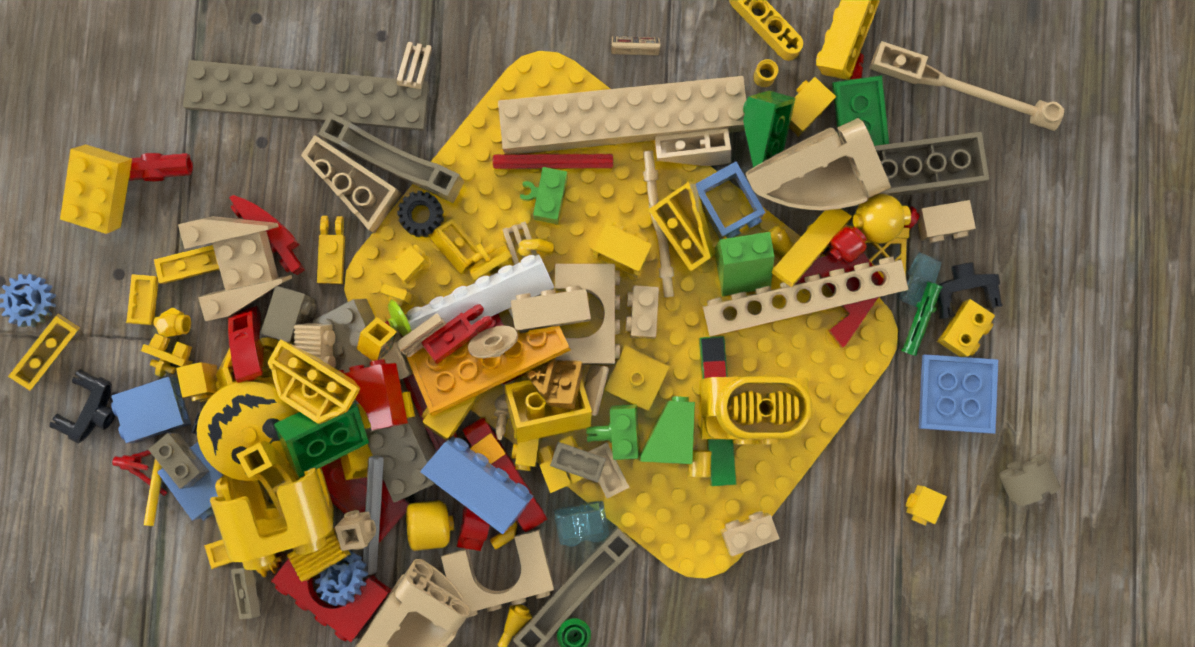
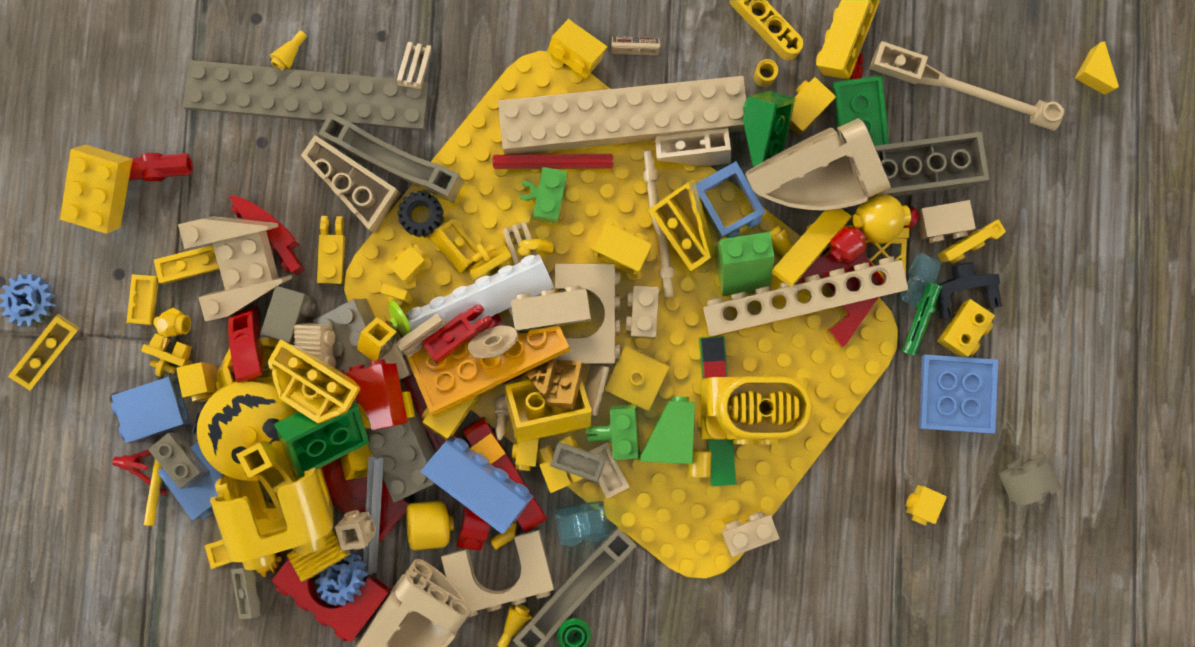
(94, 411): black connector -> none
(285, 55): none -> yellow cone
(577, 48): none -> yellow brick
(973, 241): none -> yellow hinge
(1098, 70): none -> yellow slope

